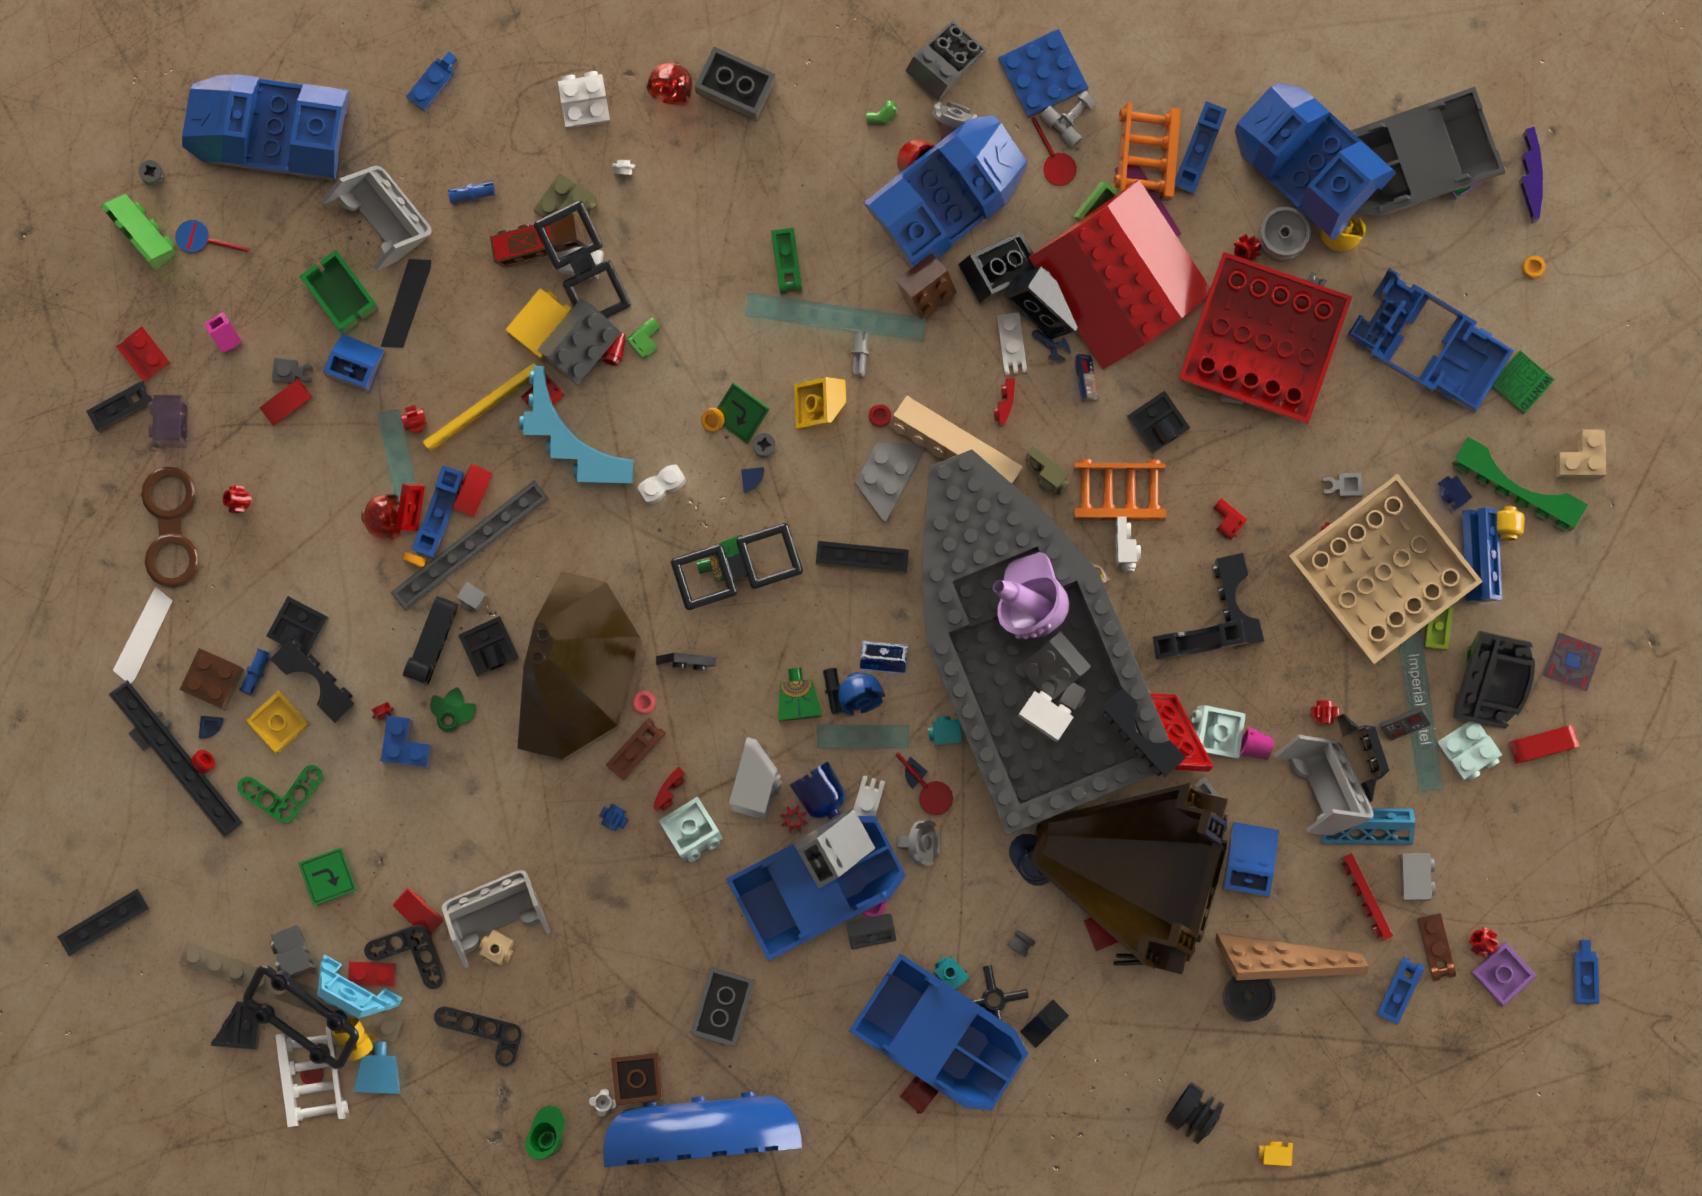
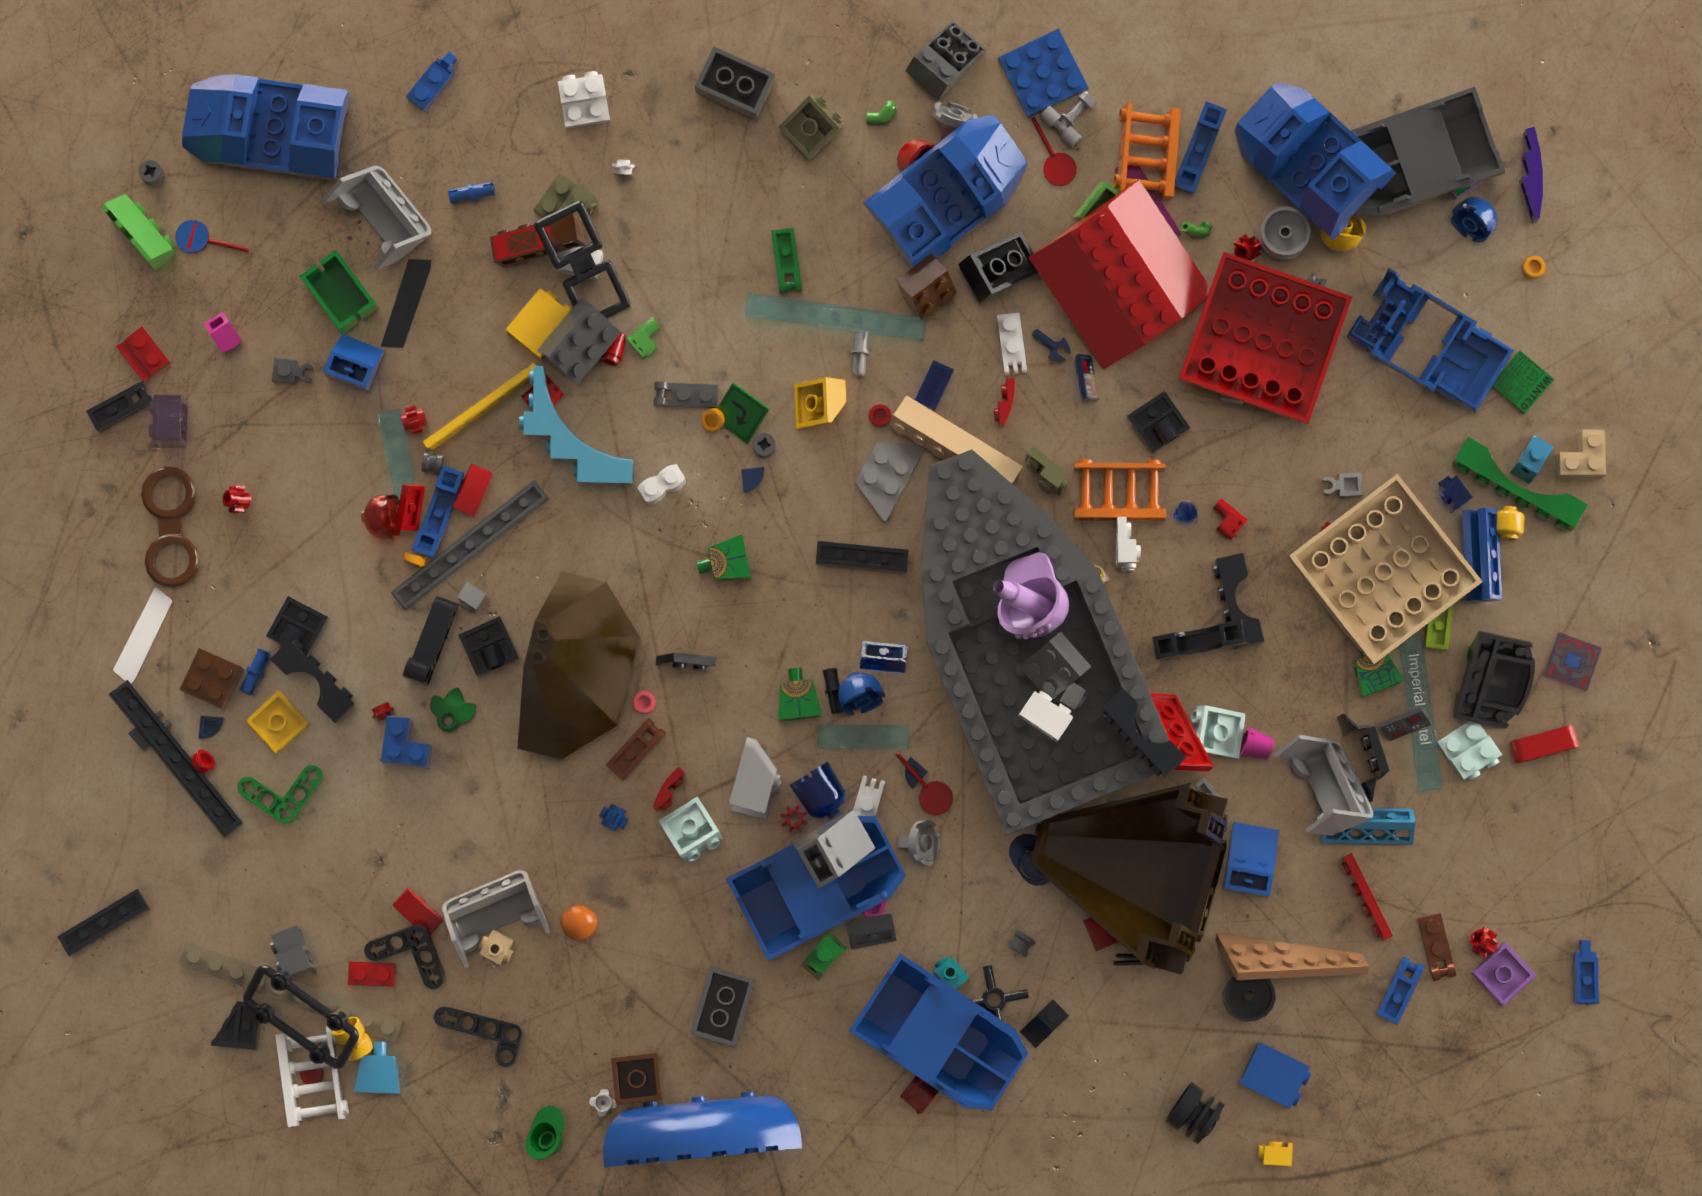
(285, 402): red slope -> none
(327, 876): green piece -> none
(348, 996): medium azure wing -> none
(432, 462): none -> dark grey wheel
(578, 922): none -> orange hair
(670, 82): clear red cylinder -> none
(686, 395): none -> dark grey plate
(736, 566): black bar -> none
(812, 125): none -> olive plate
(823, 956): none -> green torso
(934, 385): none -> clear blue plate
(945, 731): teal brick -> none
(1042, 302): black slope -> none
(1186, 511): none -> clear blue plate
(1193, 231): none -> bright green arm
(1275, 1075): none -> blue brick
(1325, 712): red gear -> none
(1375, 677): none -> green torso
(1416, 876): light grey brick -> none
(1475, 218): none -> blue cylinder
(1532, 459): none -> dark azure torso

